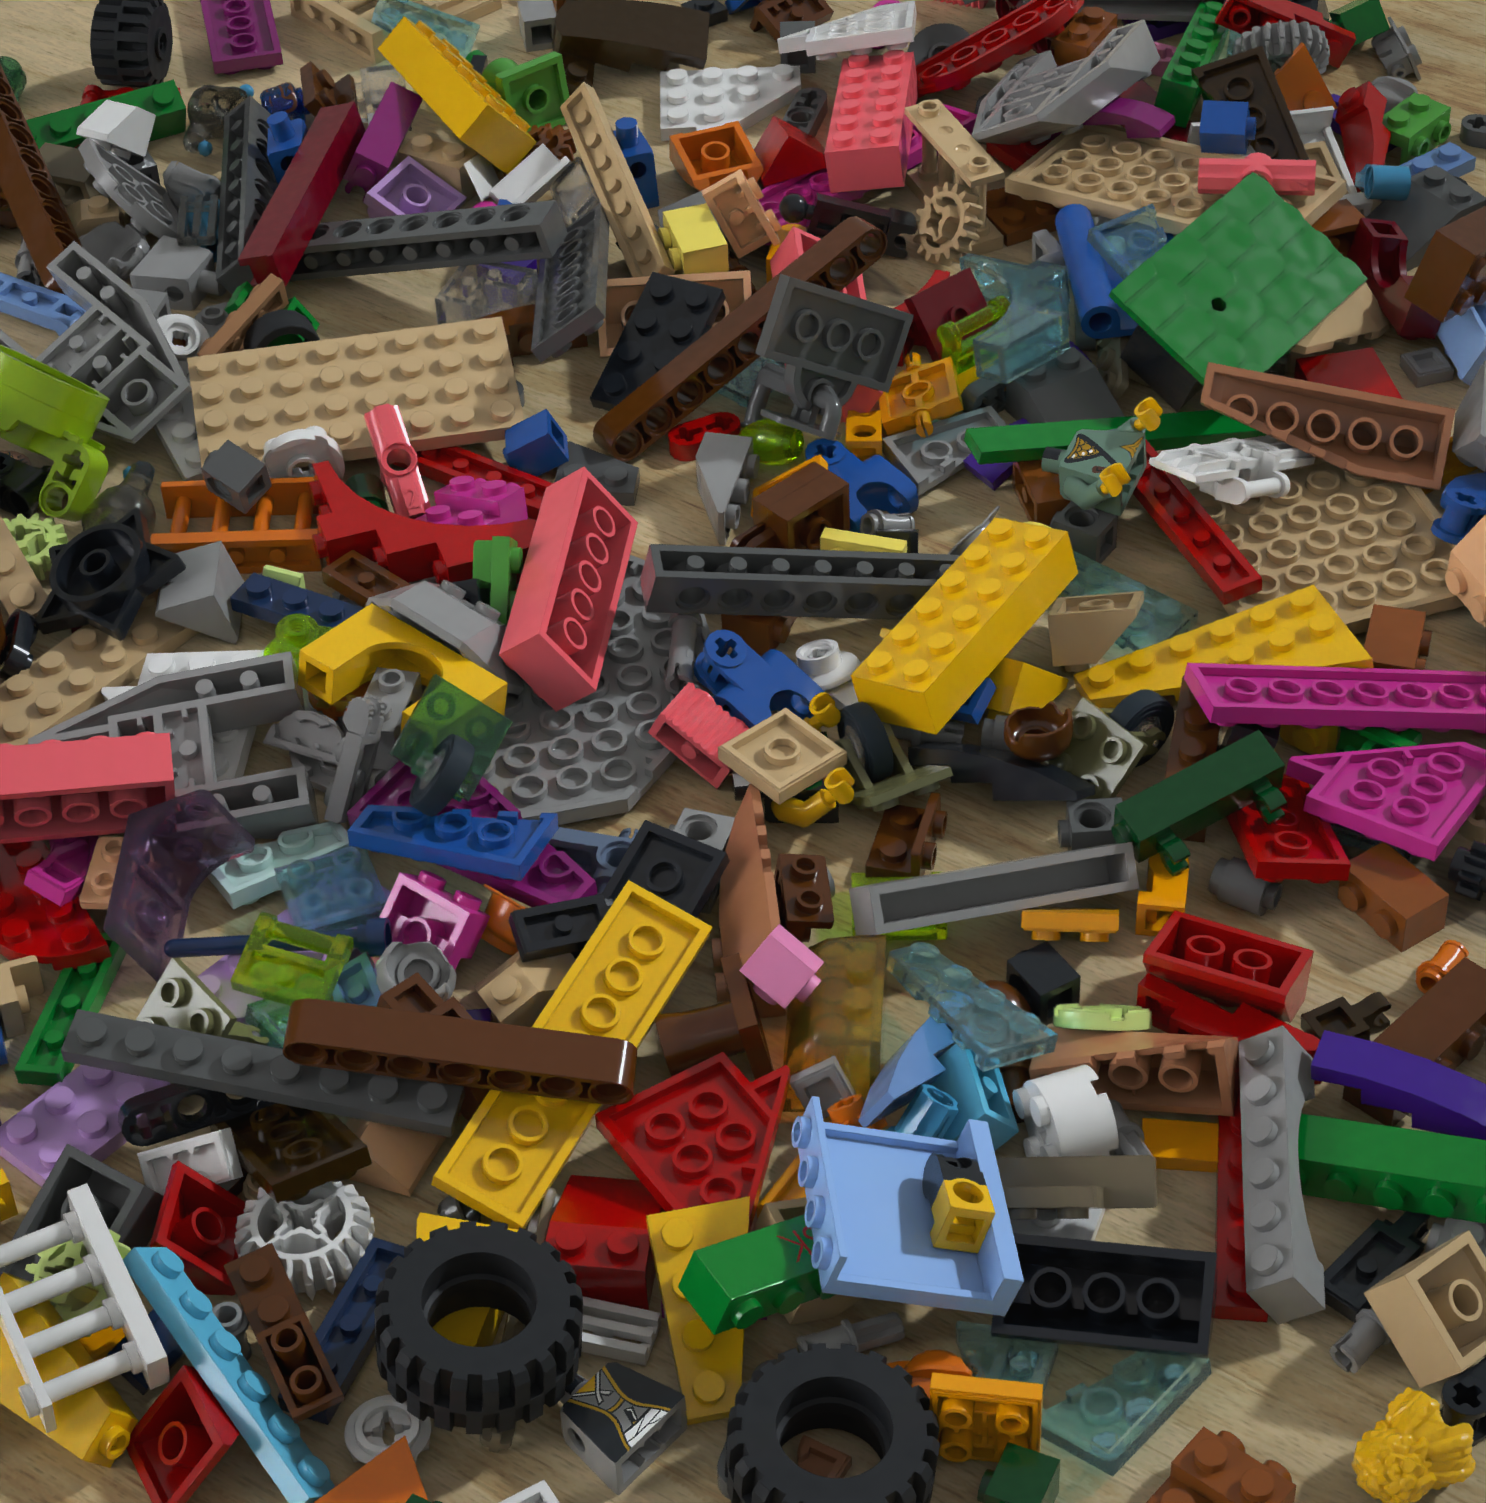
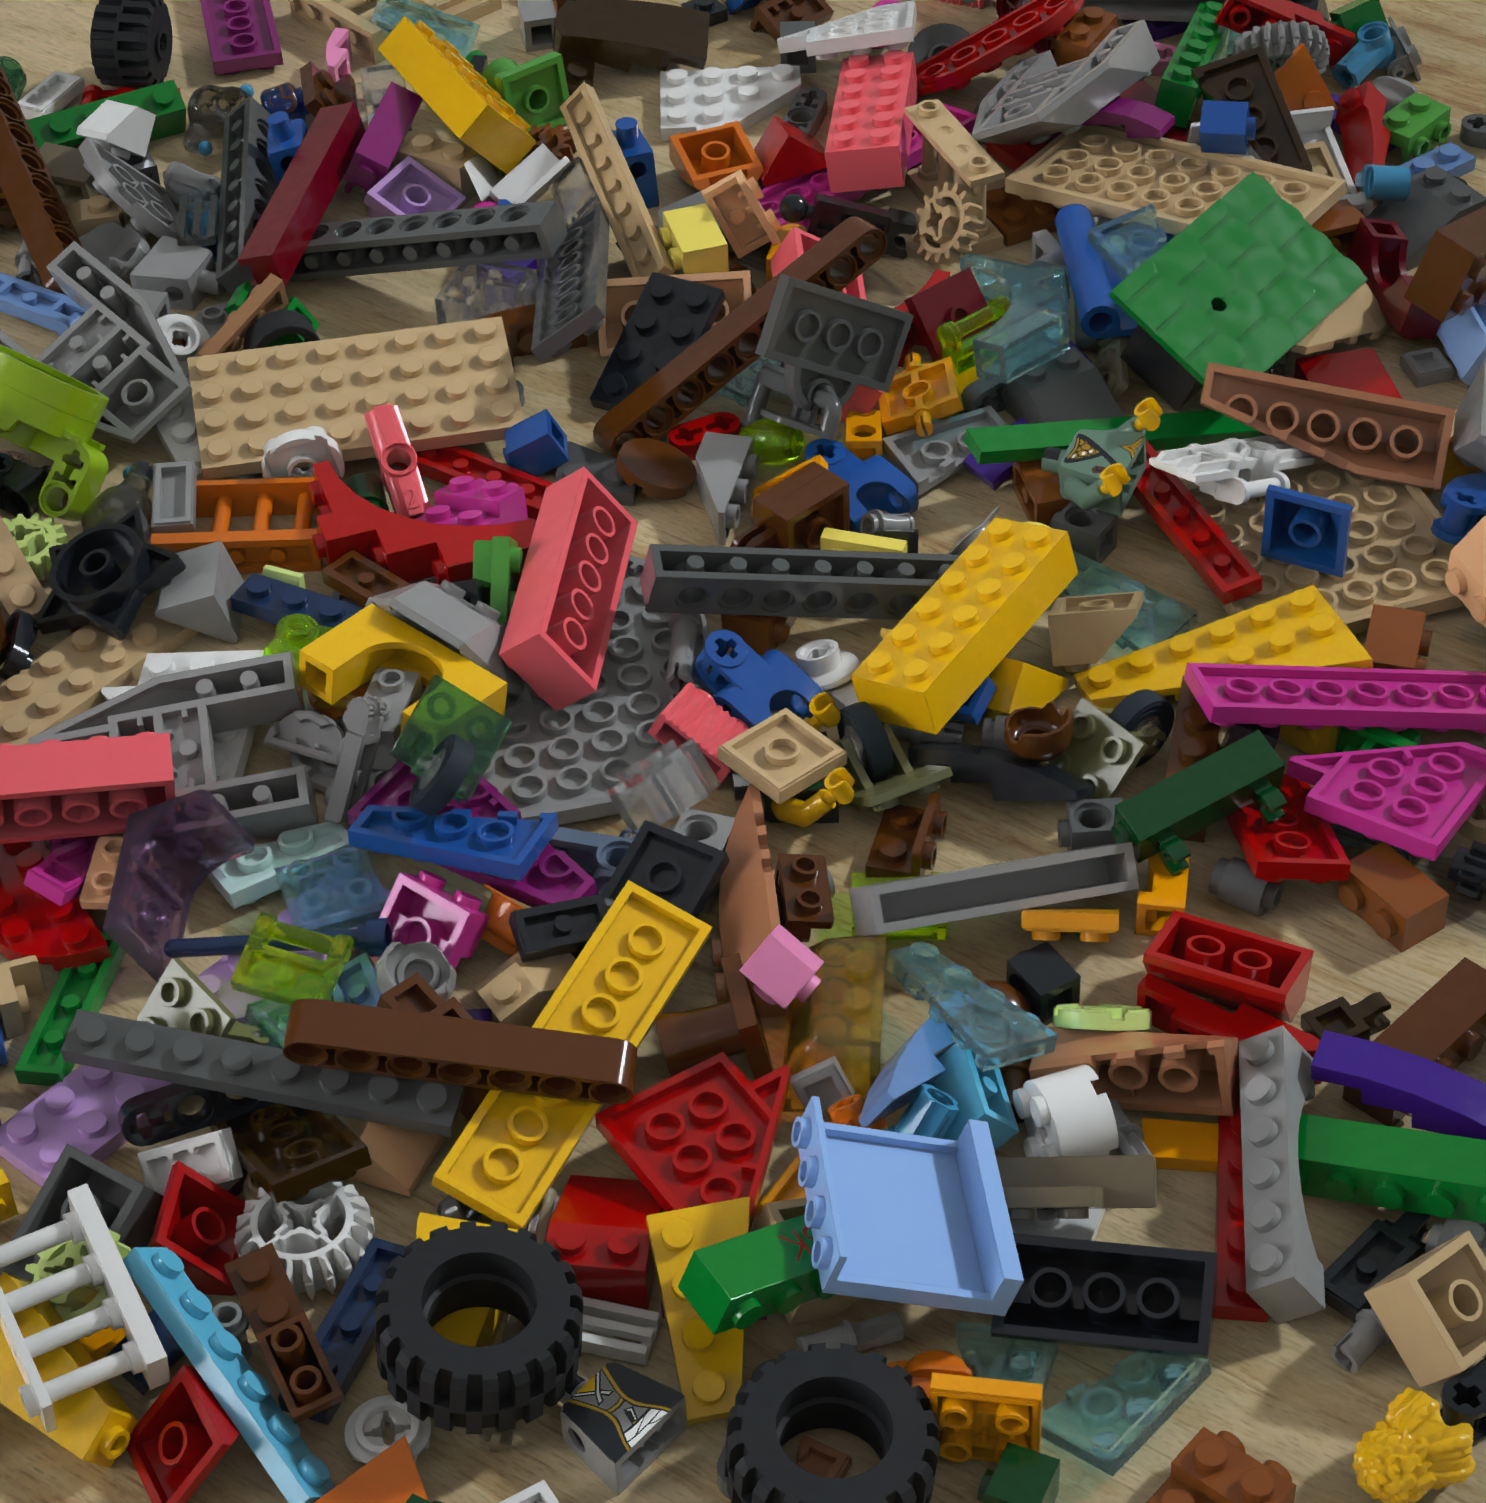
(51, 94): none -> white plate
(174, 497): none -> light grey tile
(236, 476): dark grey brick -> none
(338, 54): none -> bright pink slope
(656, 467): none -> reddish brown tile
(663, 784): none -> clear brick
(958, 1202): yellow leg -> none
(1284, 175): coral piece -> none
(1306, 530): none -> blue slope
(1372, 52): none -> dark azure piece
(1443, 961): orange pin -> none

